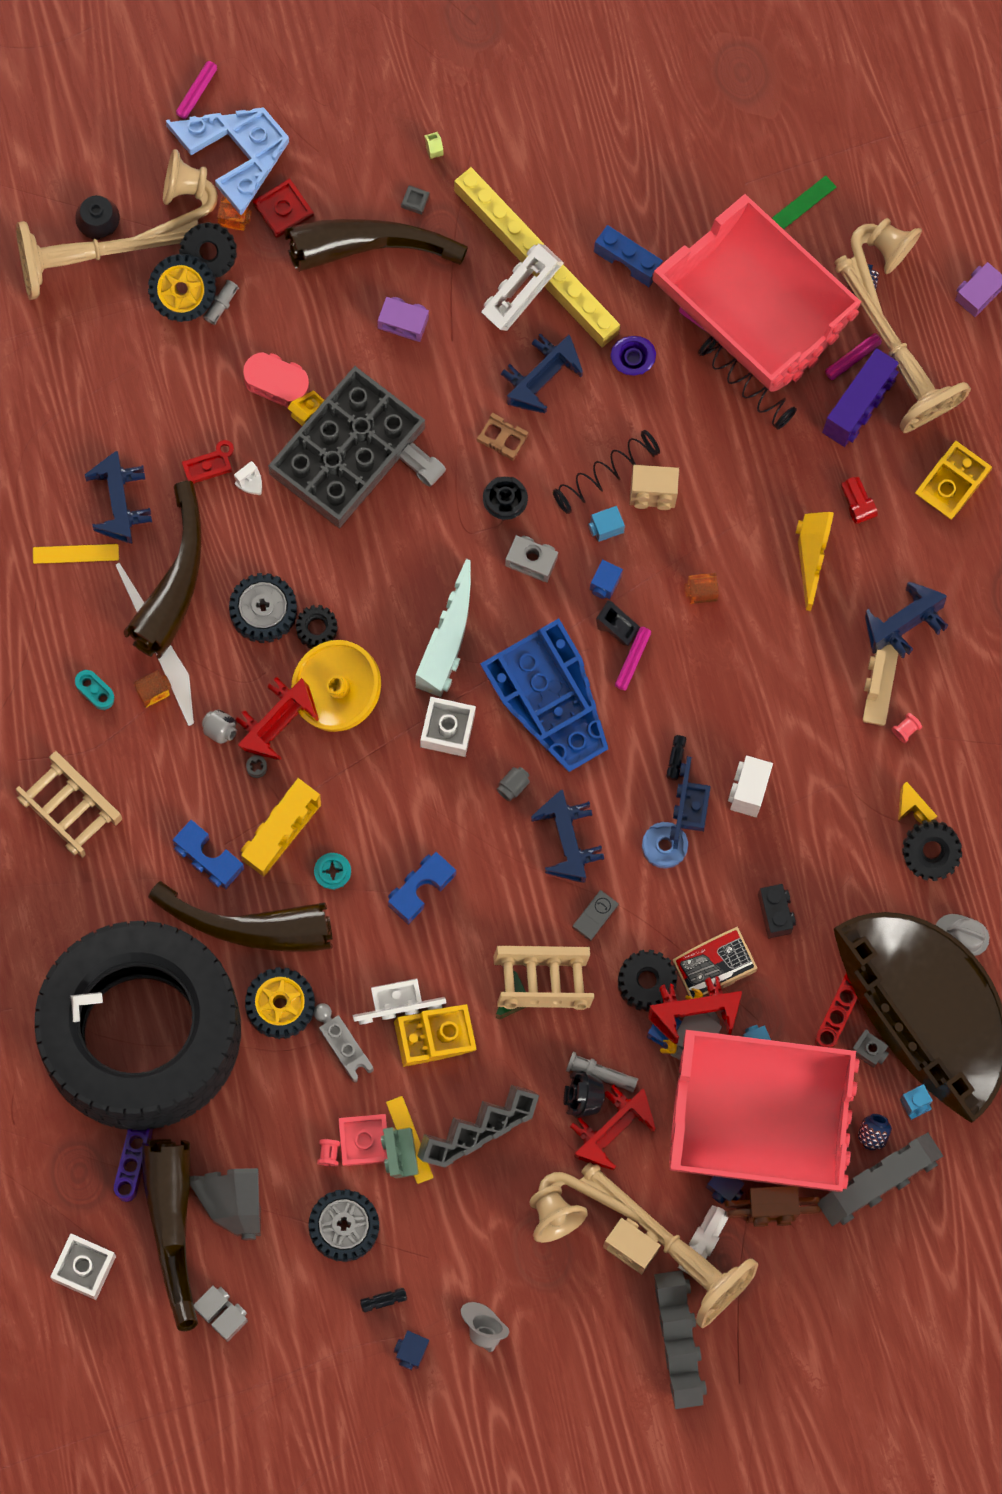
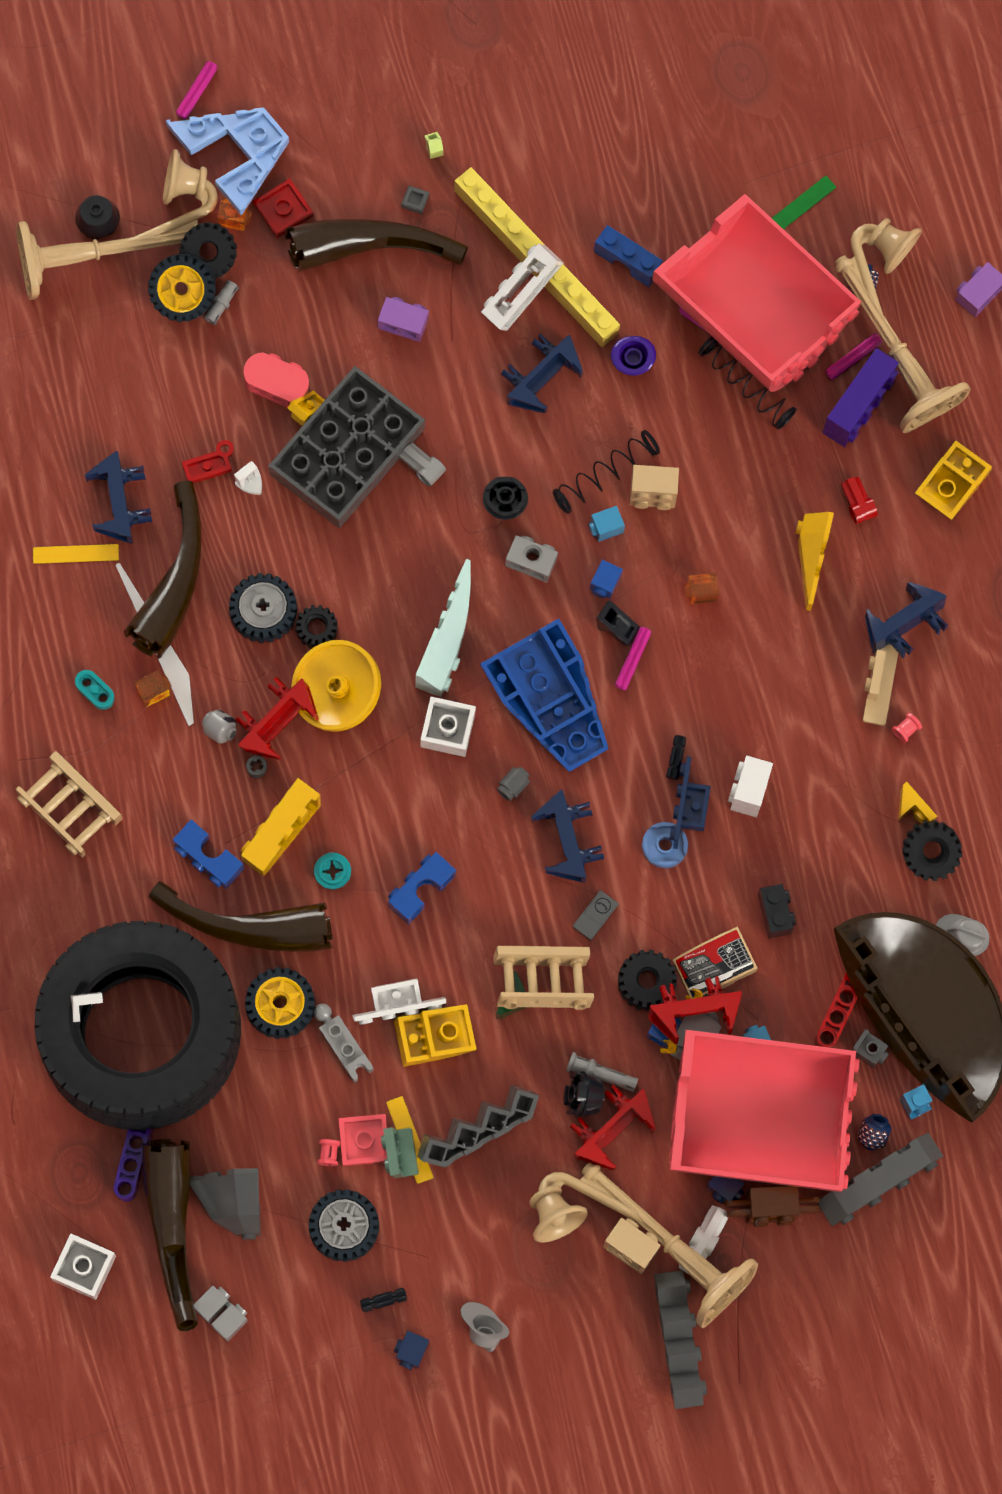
(506, 430): medium nougat piece -> none

